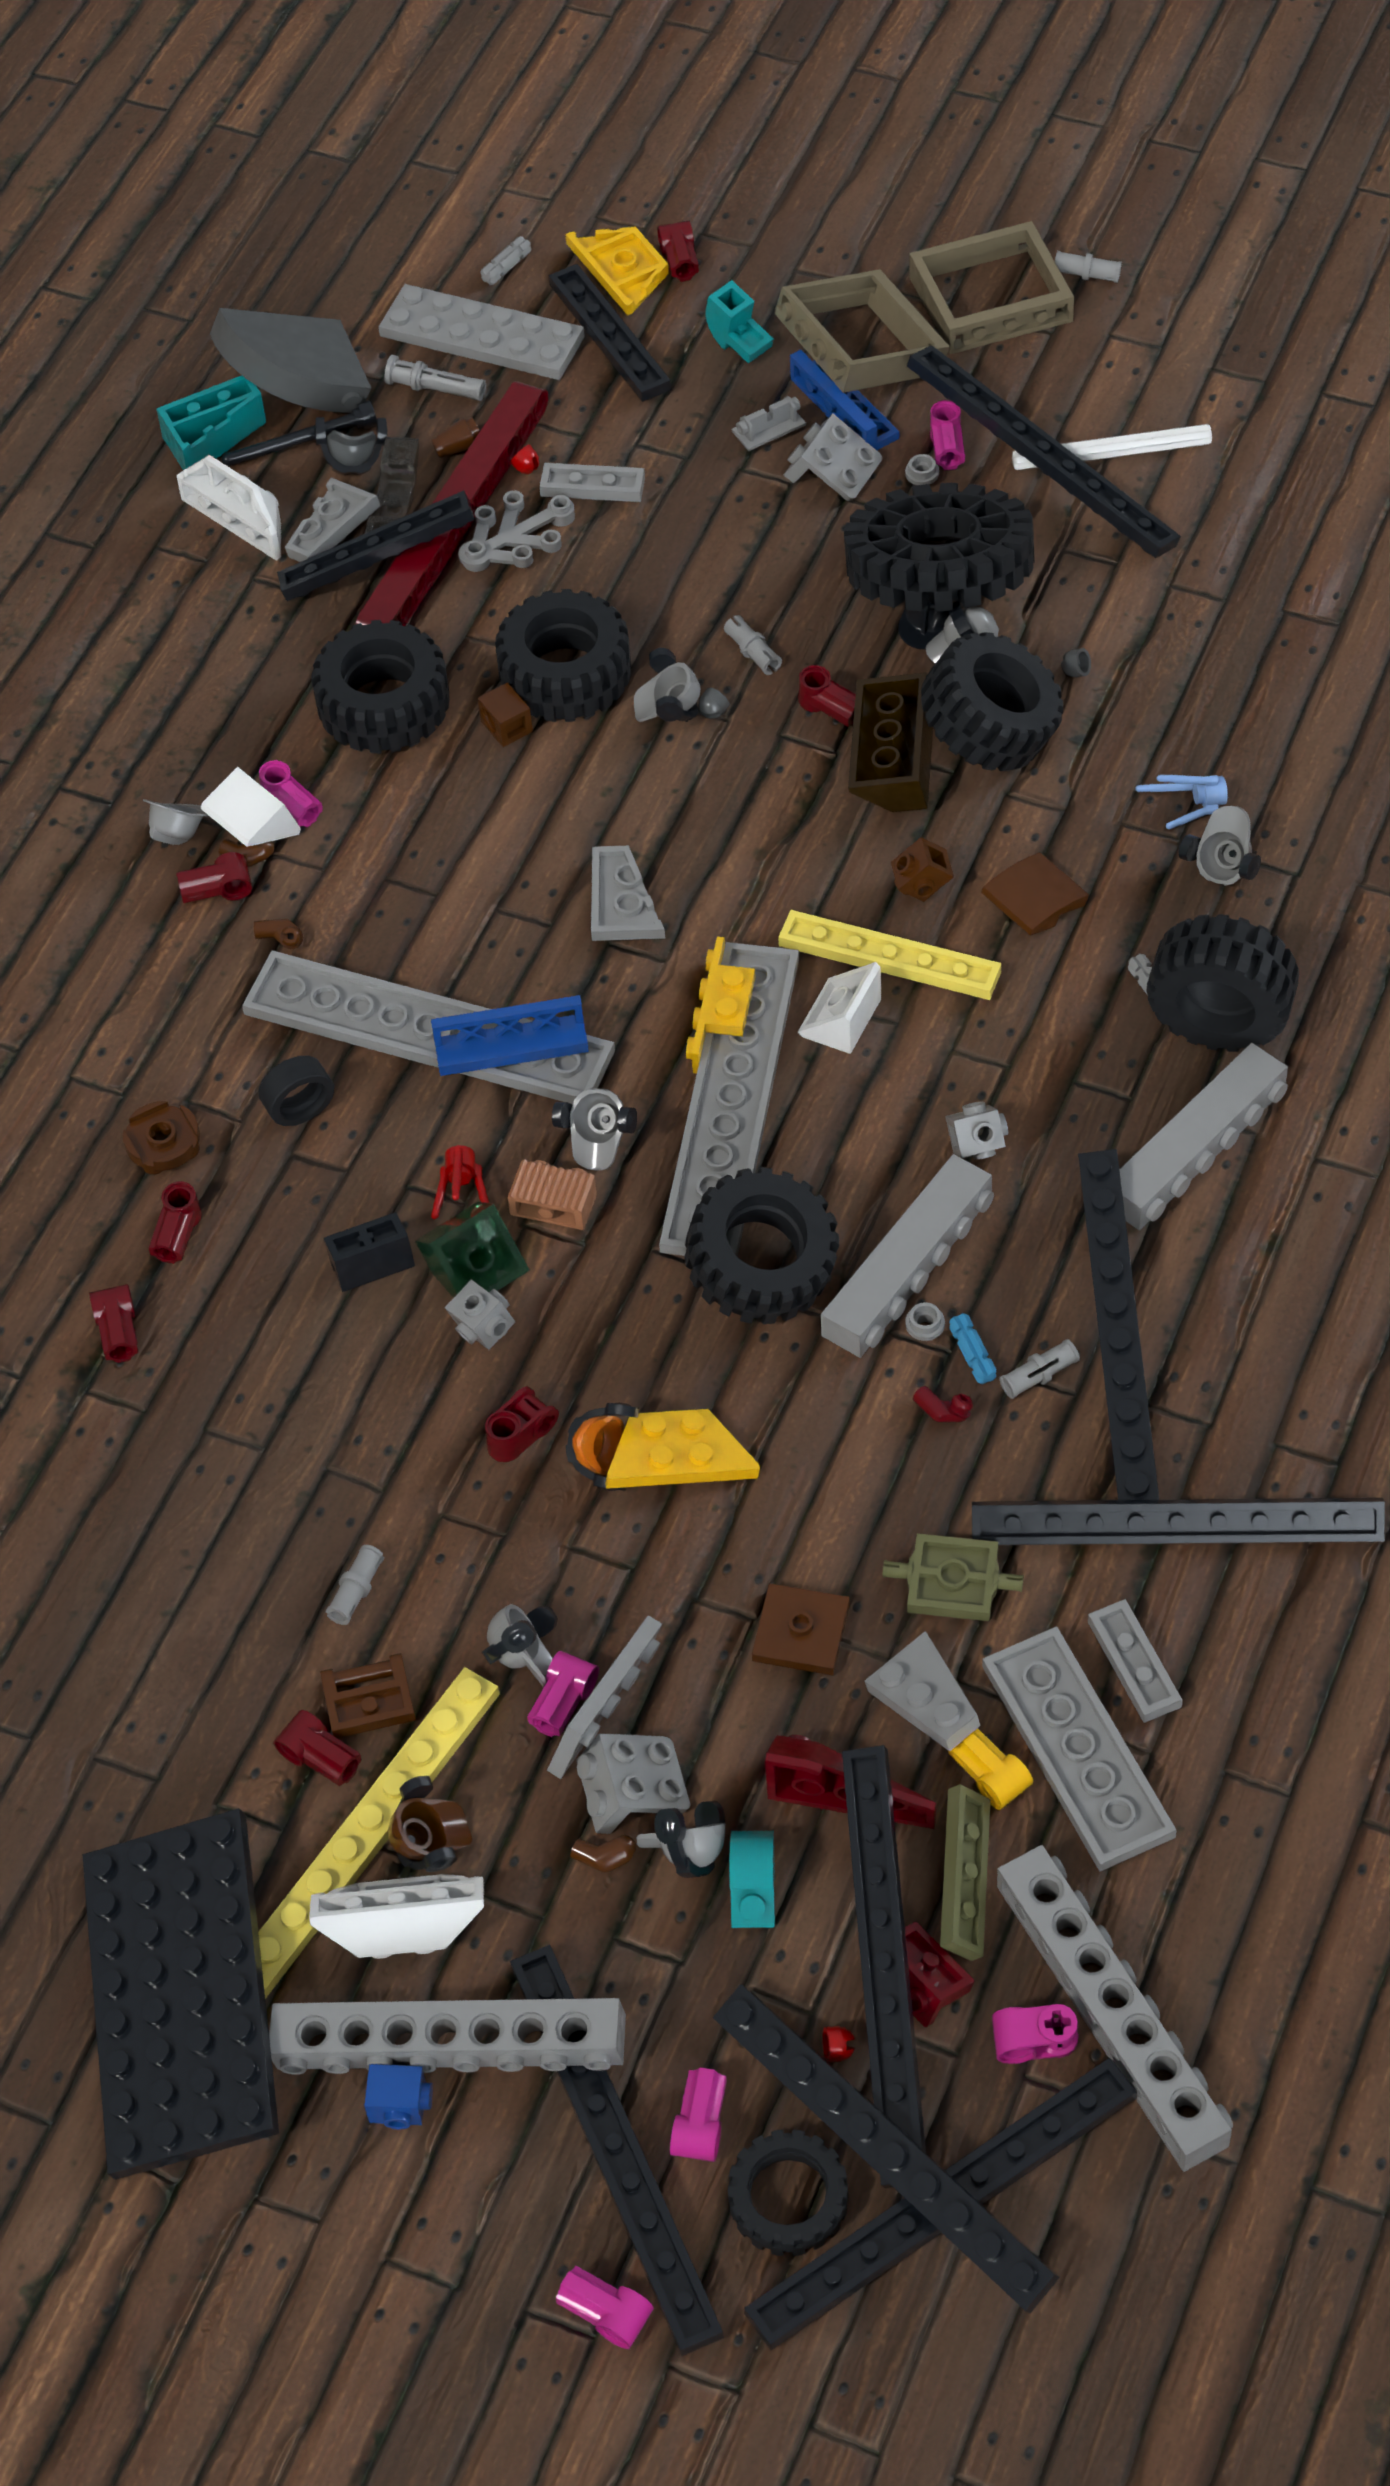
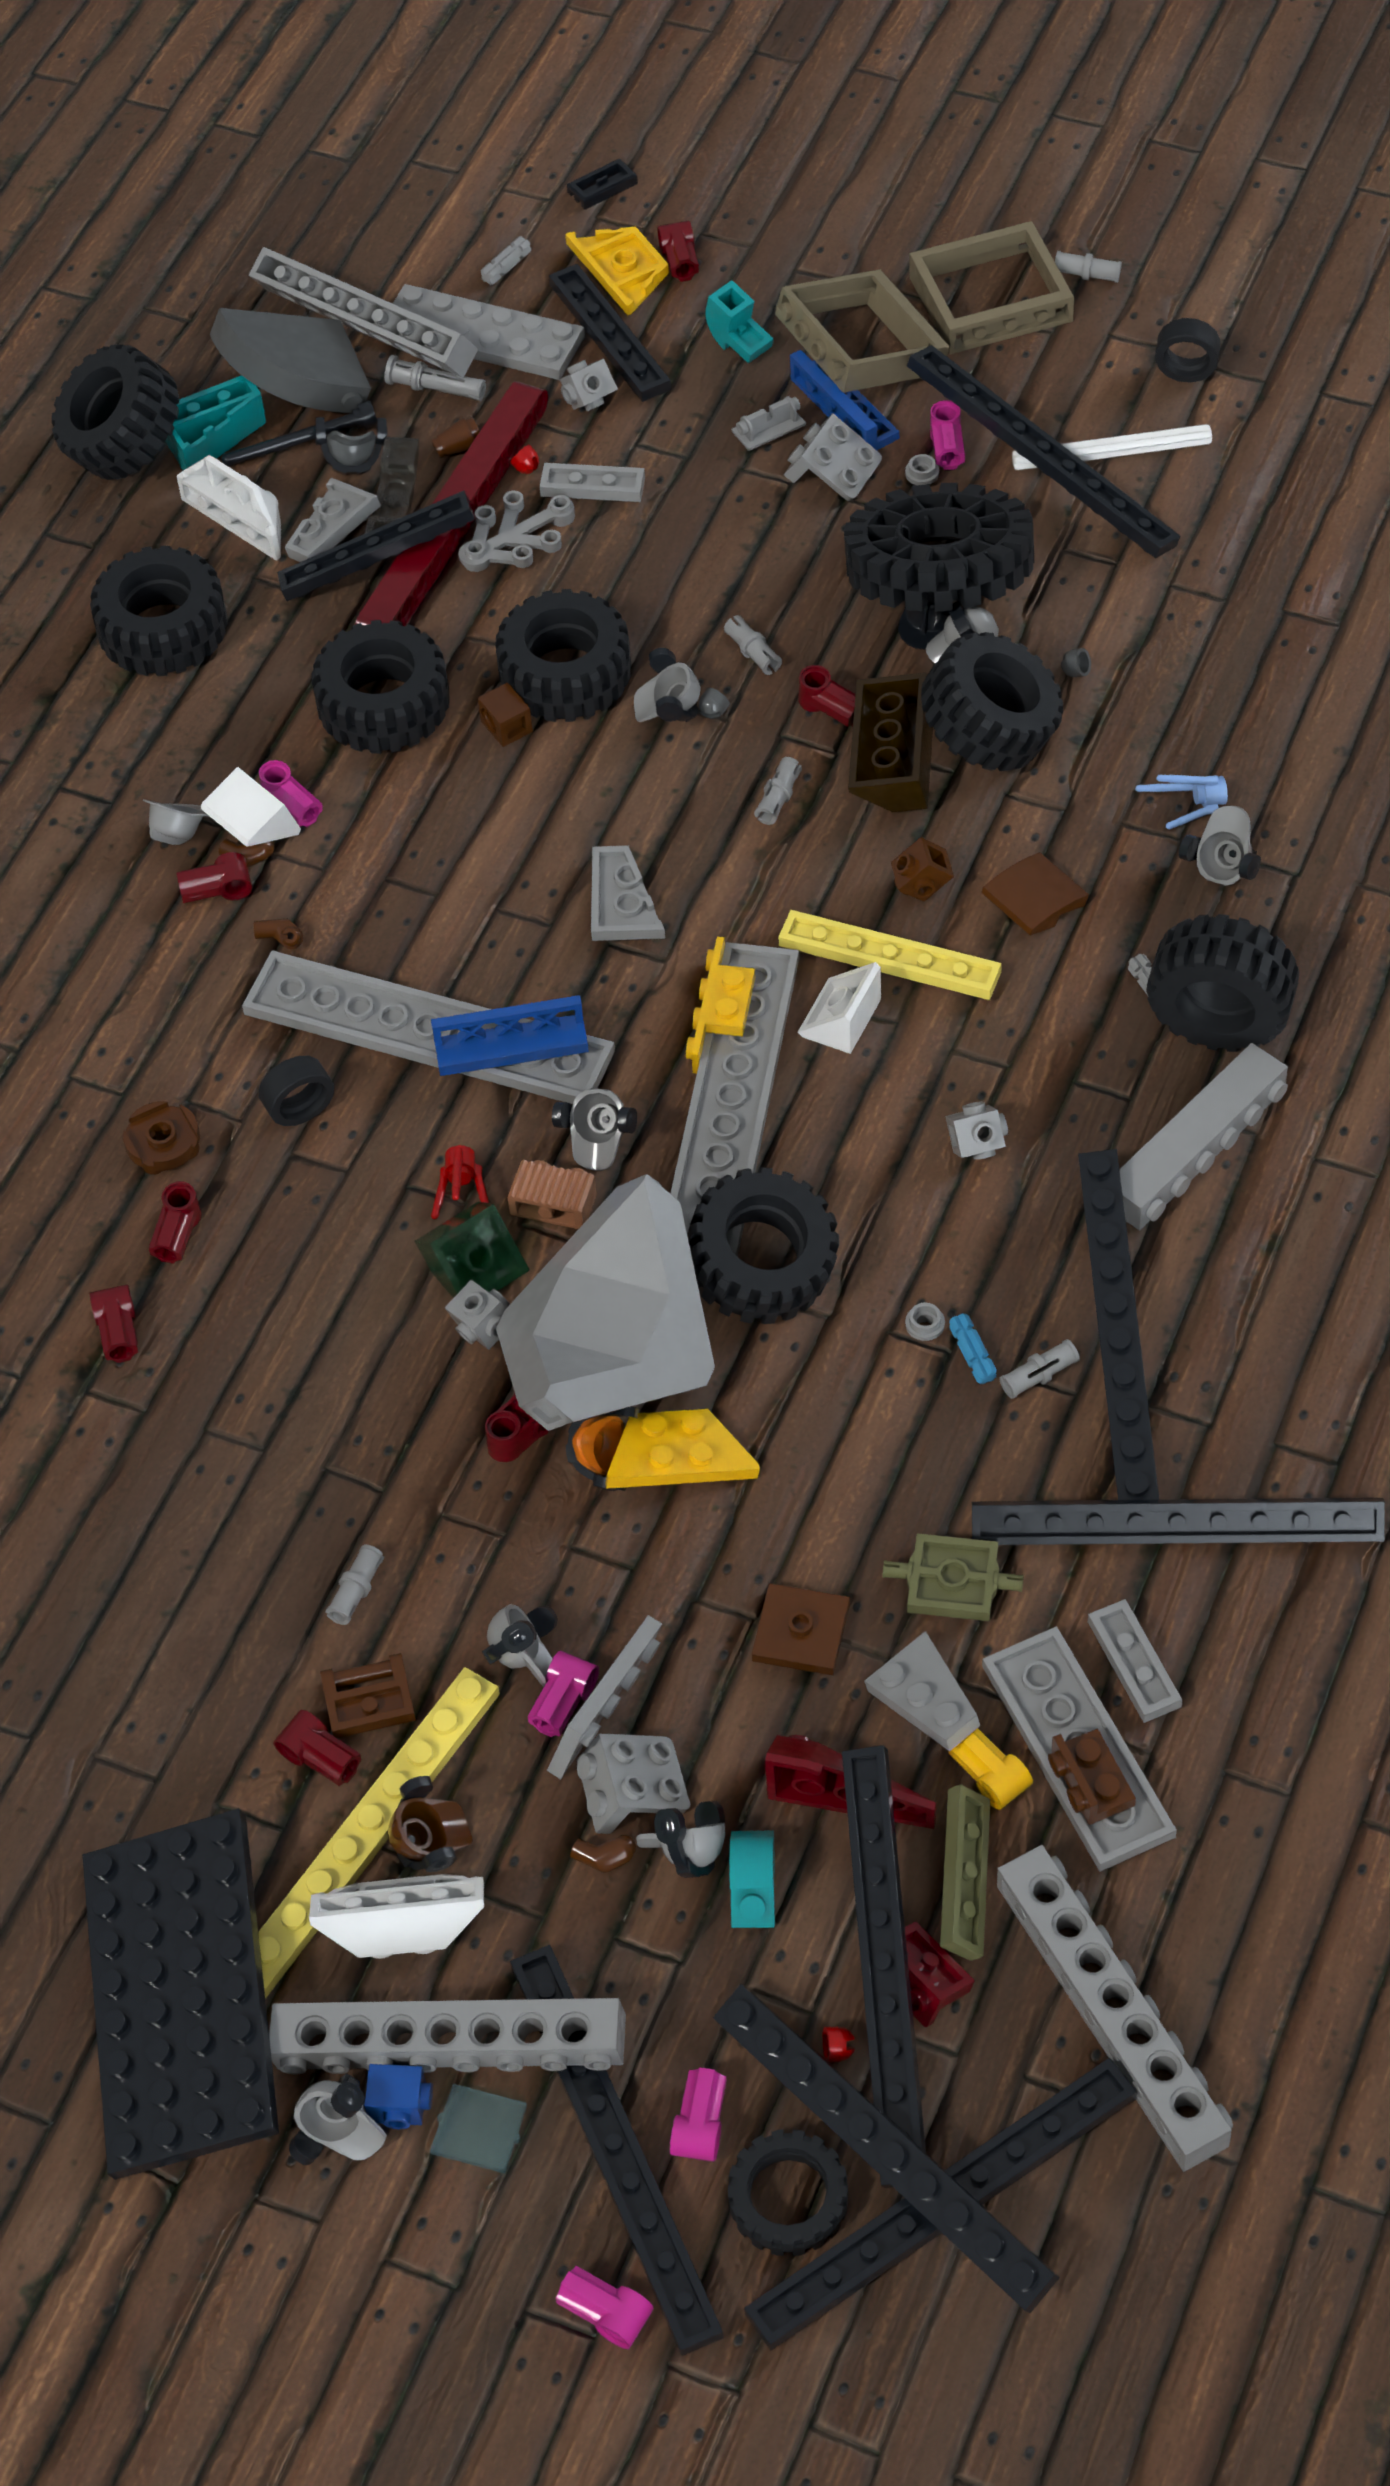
(115, 412): none -> black tyre
(164, 641): none -> black tyre
(334, 2117): none -> light grey cap
(364, 312): none -> light grey brick
(369, 1251): black hinge -> none
(478, 2128): none -> clear light blue piece
(587, 384): none -> light grey brick
(602, 184): none -> black tile
(610, 1314): none -> light grey panel
(778, 790): none -> light grey pin
(907, 1256): light grey brick -> none
(943, 1411): dark red arm -> none
(1029, 2033): dark pink piece -> none
(1092, 1776): none -> reddish brown bracket
(1189, 331): none -> black tyre

